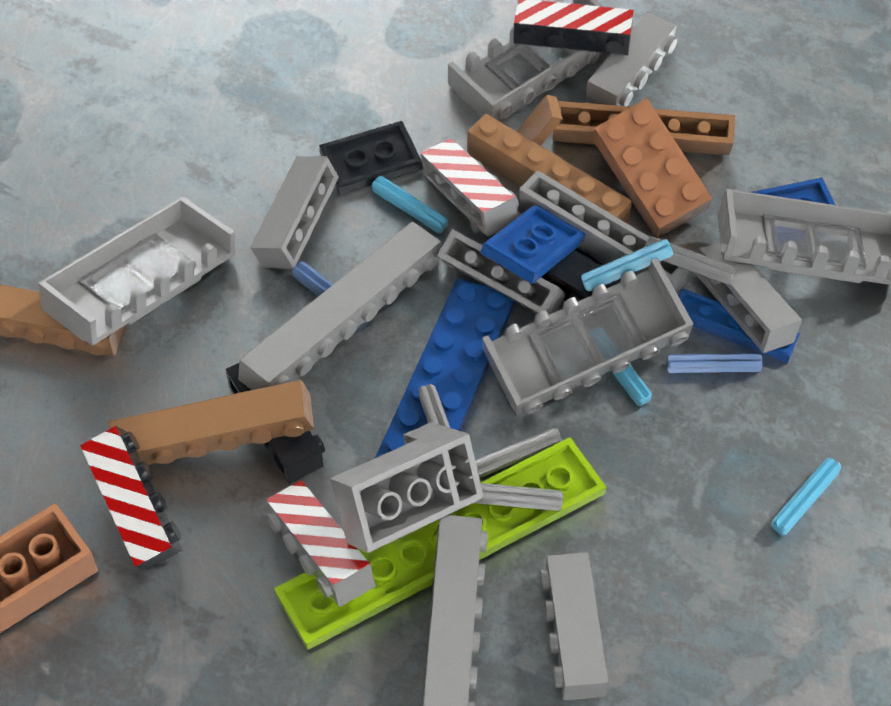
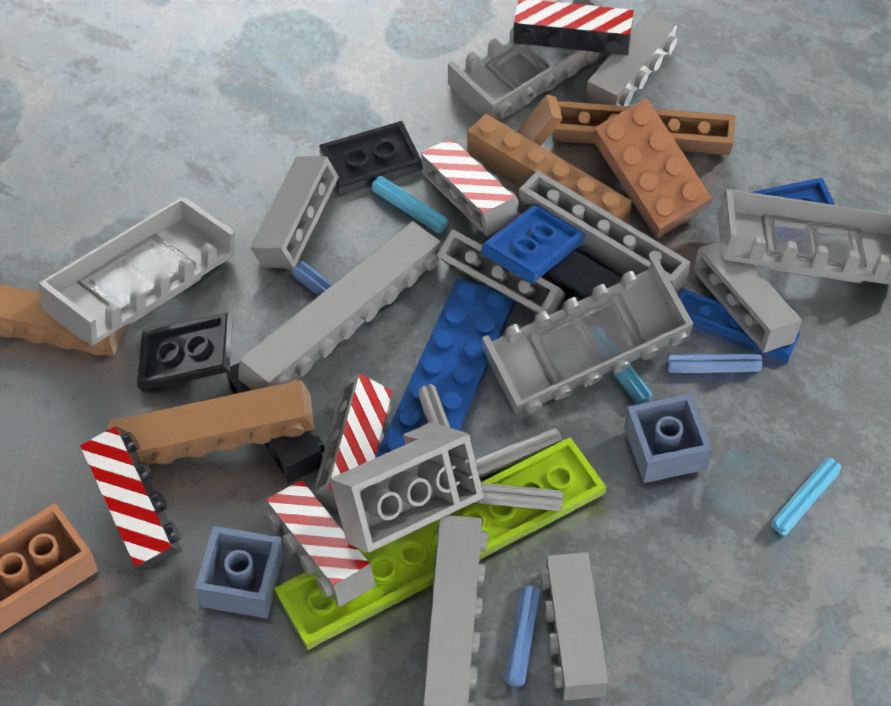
(185, 351): none -> black tile
(239, 572): none -> sand blue brick
(353, 433): none -> brick
(522, 636): none -> medium blue axle
(631, 262): medium azure axle -> none
(667, 438): none -> sand blue brick
(699, 263): light grey axle -> none

